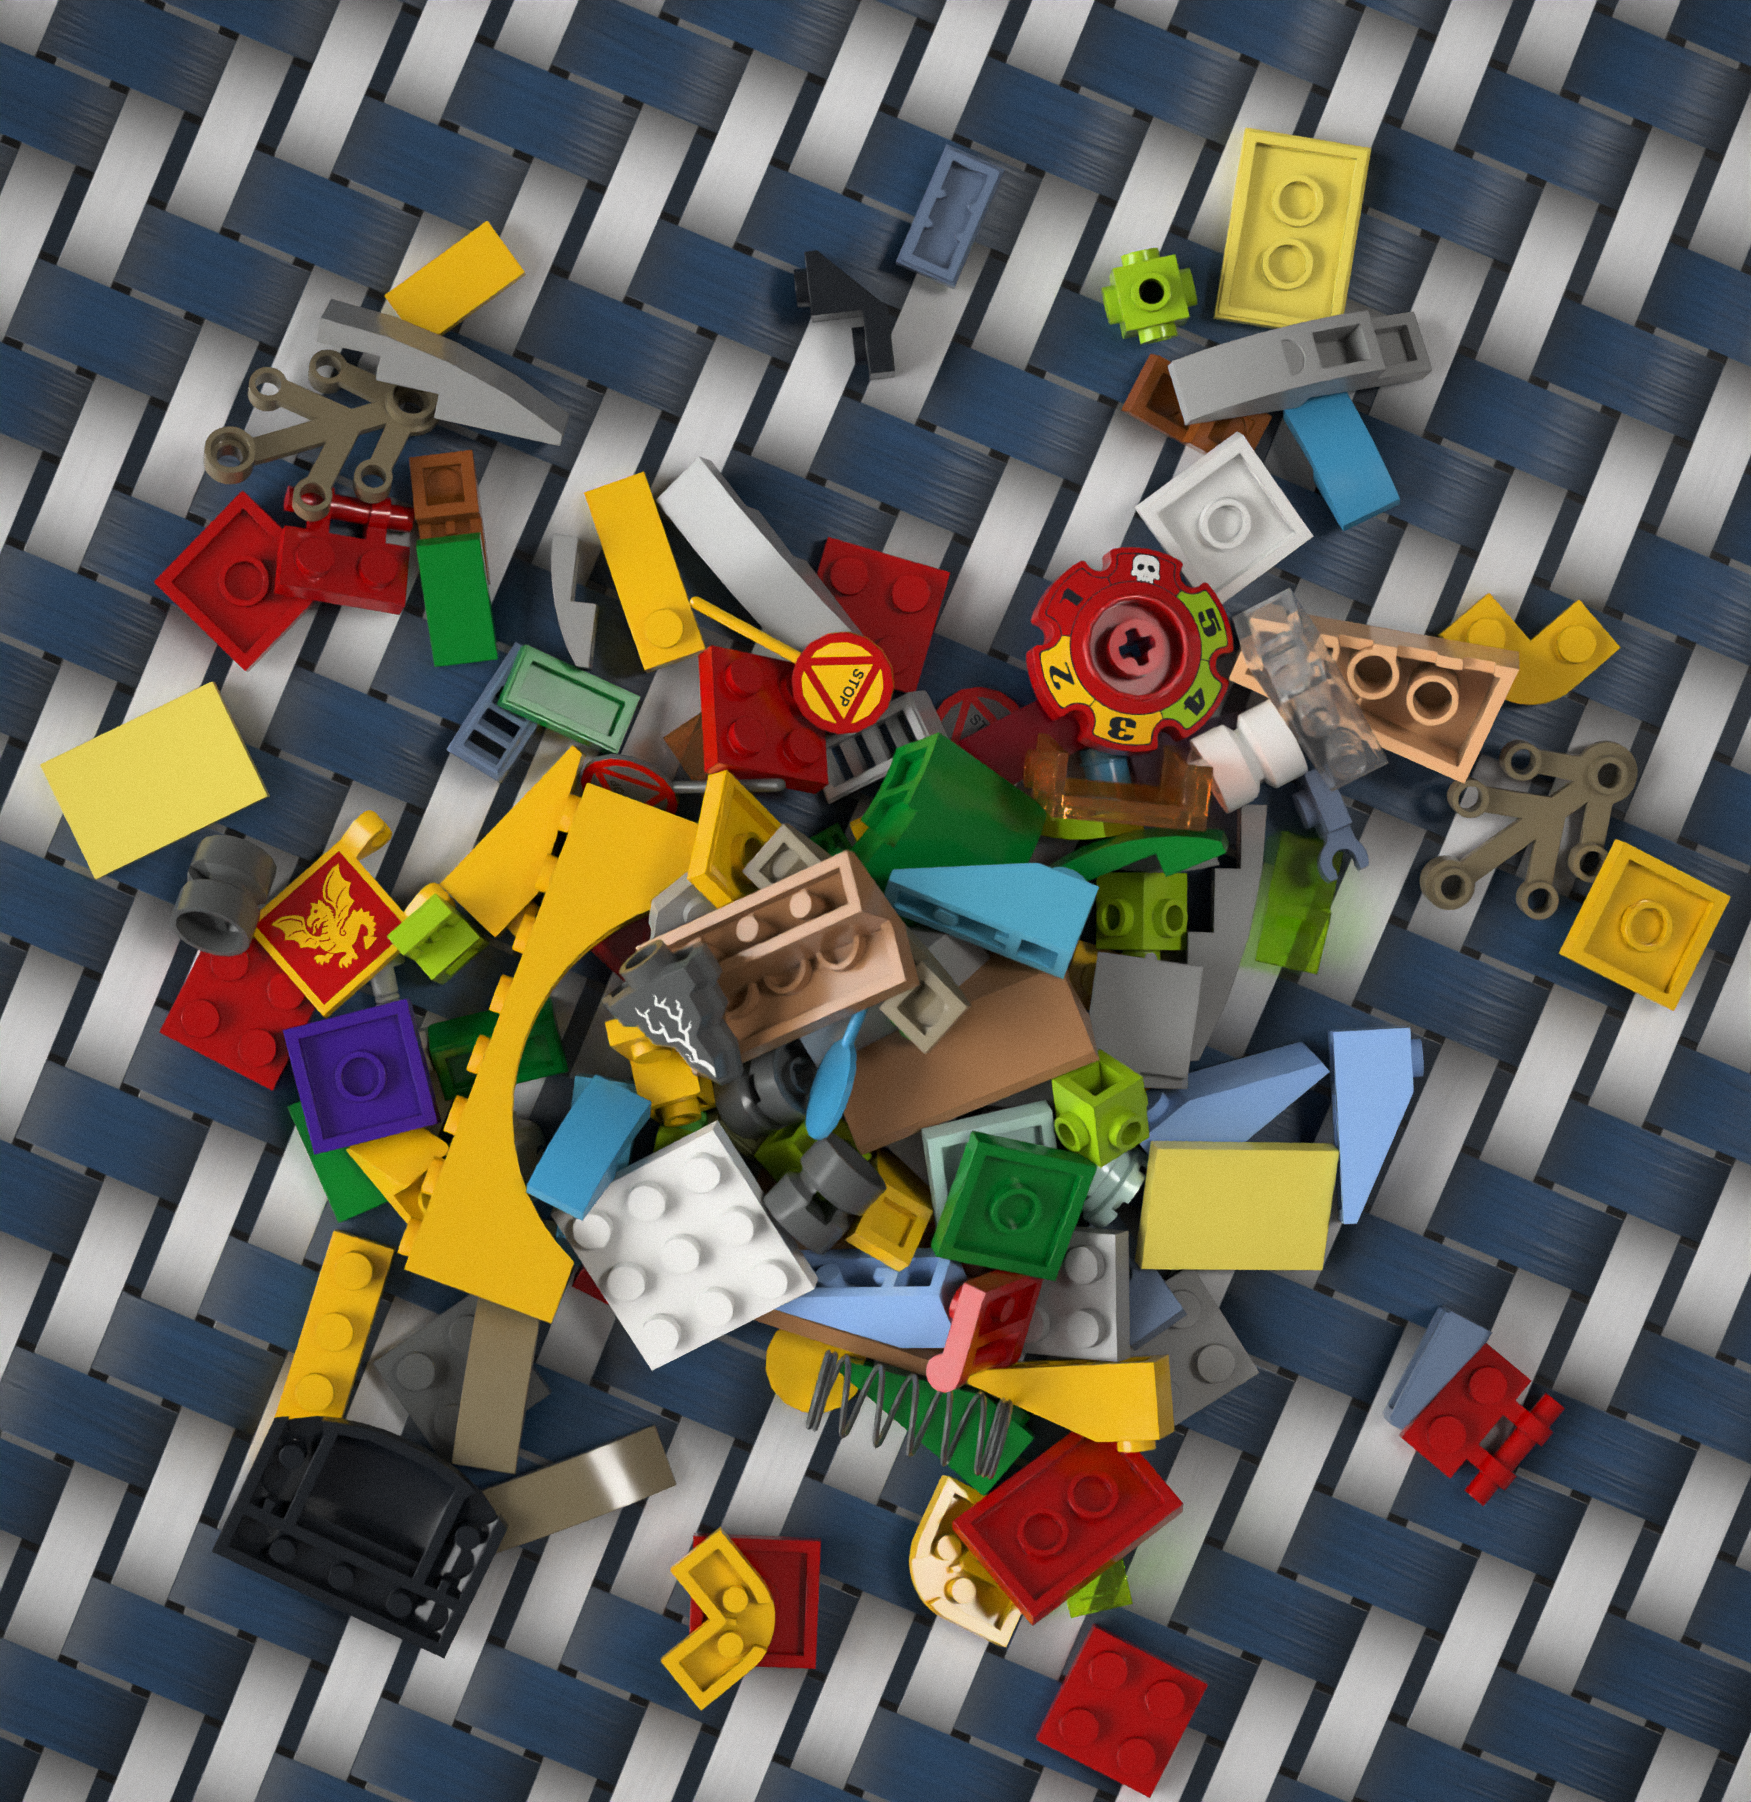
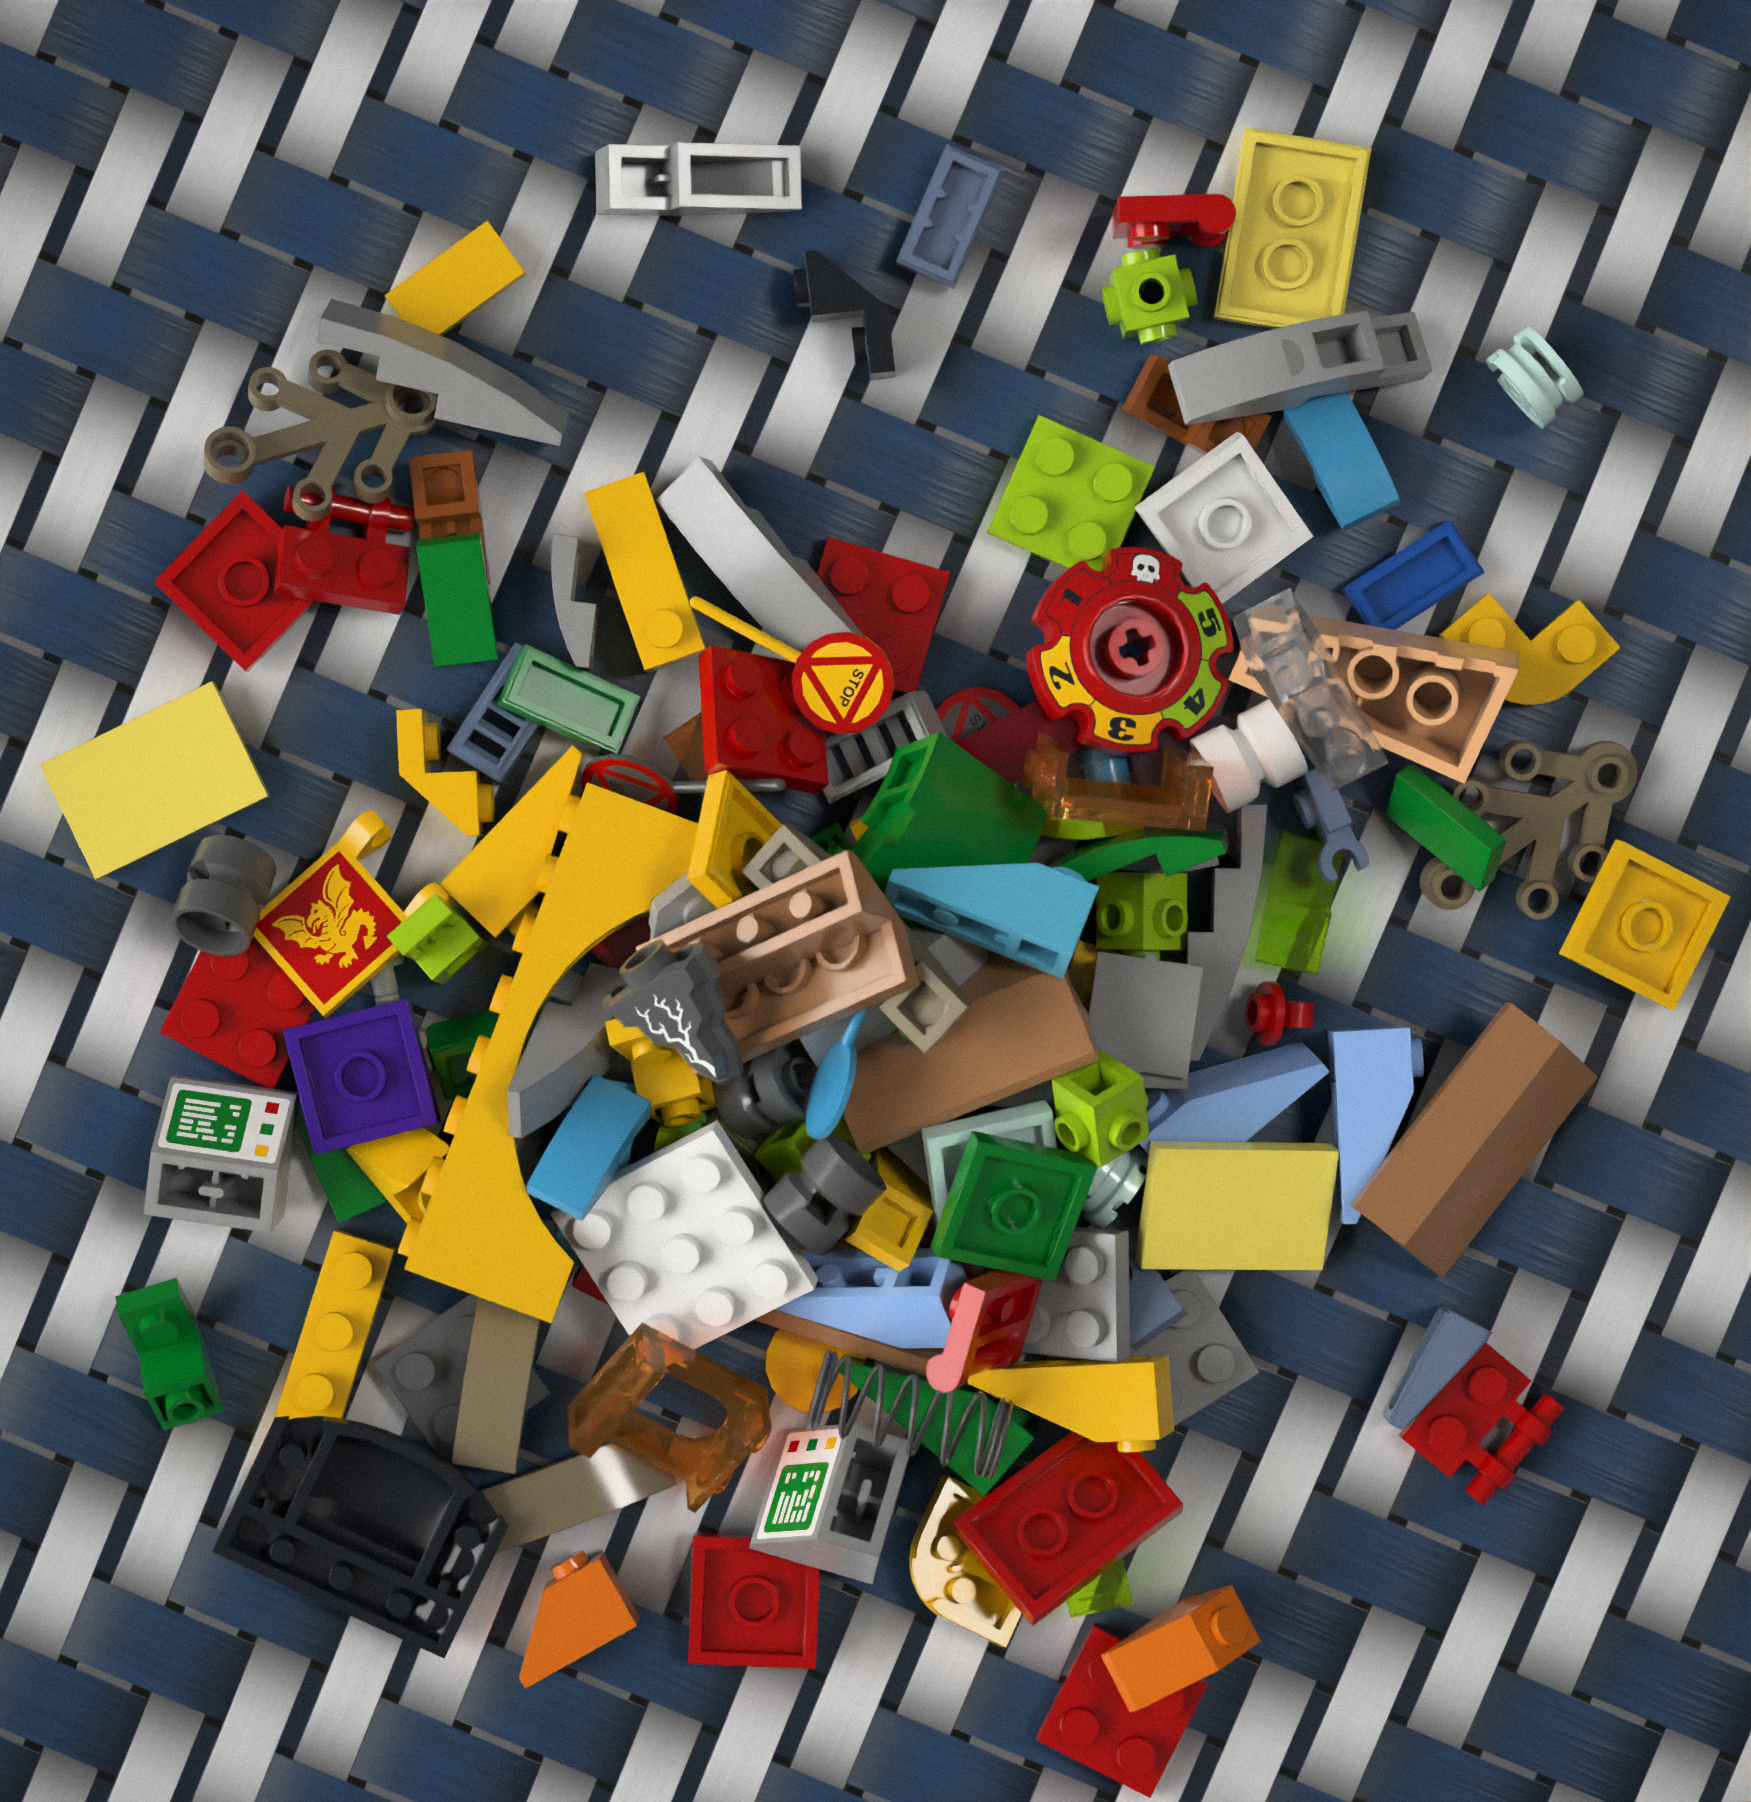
(170, 1354): none -> green slope
(222, 1154): none -> light grey slope
(455, 794): none -> yellow slope
(563, 1054): none -> light grey slope
(576, 1615): none -> orange slope
(697, 179): none -> light grey slope
(705, 1463): none -> clear orange panel
(738, 1621): yellow plate -> none
(831, 1499): none -> light grey slope
(1069, 497): none -> lime plate
(1153, 219): none -> red plate
(1181, 1647): none -> orange slope
(1269, 1013): none -> red plate
(1414, 578): none -> blue tile
(1445, 827): none -> green tile
(1474, 1139): none -> medium nougat slope
(1535, 377): none -> light aqua wheel

